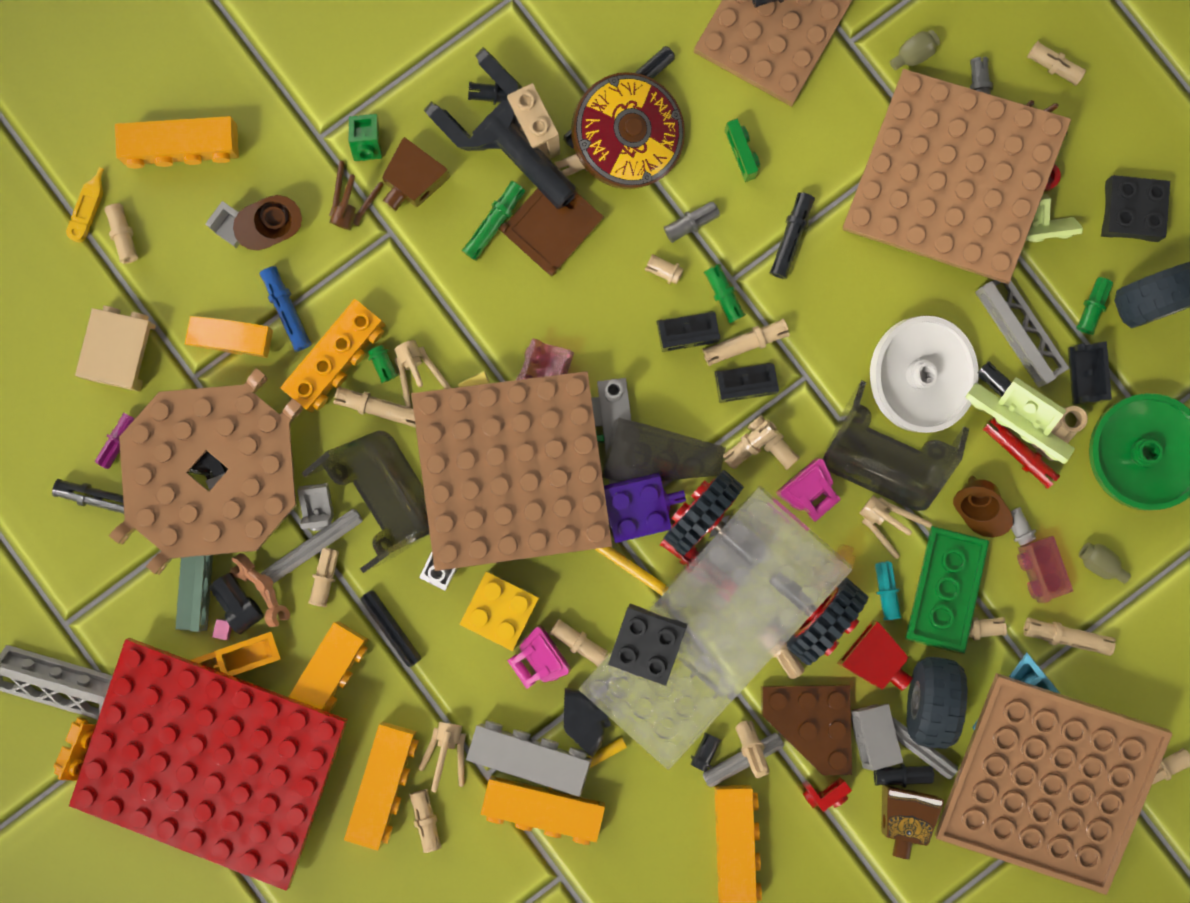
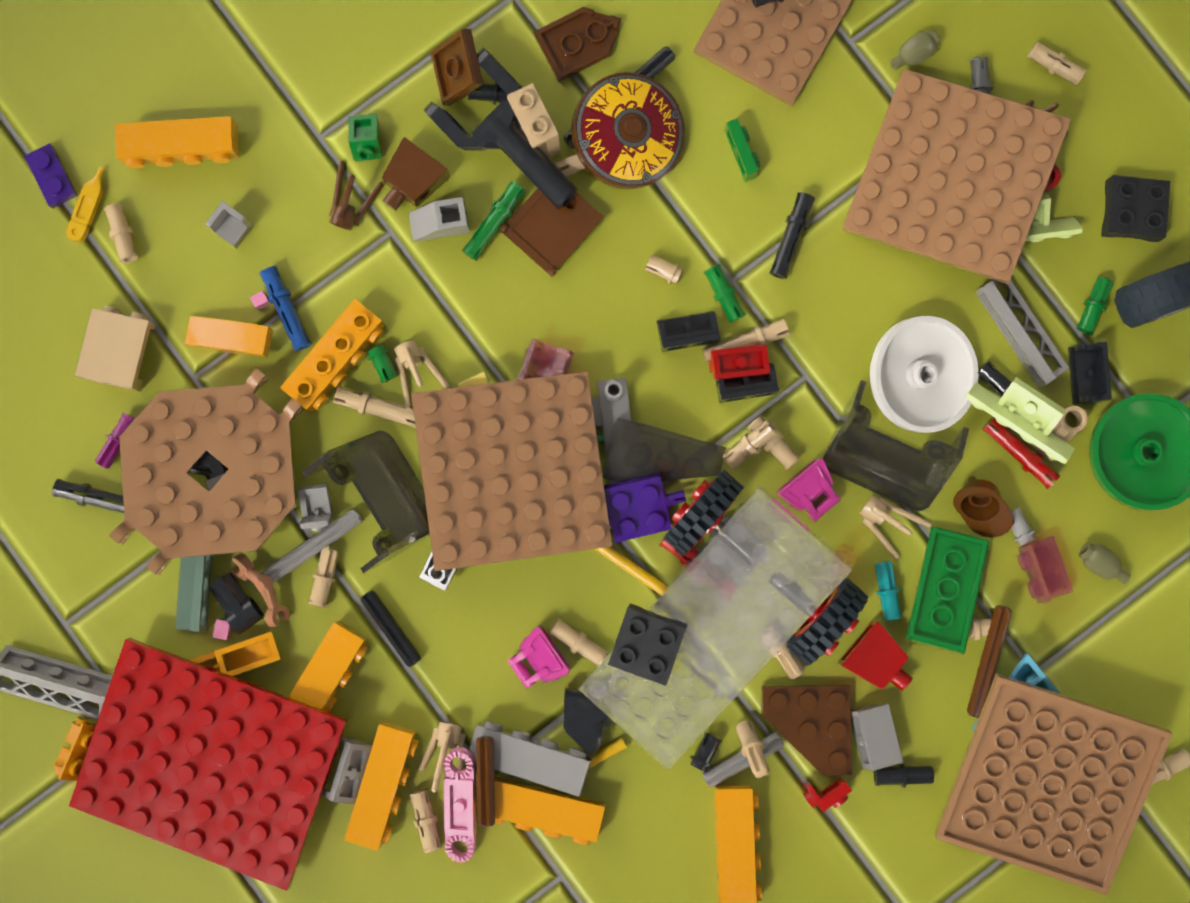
(51, 176): none -> dark purple plate
(260, 300): none -> bright pink piece
(267, 222): reddish brown piece -> none
(349, 771): none -> light grey hinge
(439, 220): none -> light grey slope
(456, 67): none -> reddish brown tile
(460, 804): none -> bright pink plate
(485, 781): none -> reddish brown axle
(499, 610): yellow brick -> none
(577, 41): none -> reddish brown tile
(691, 221): flat silver axle -> none
(739, 362): none -> red plate
(908, 818): reddish brown torso -> none
(927, 754): light grey axle -> none
(937, 702): black wheel -> none
(989, 659): none -> reddish brown axle
(1059, 634): tan pin -> none

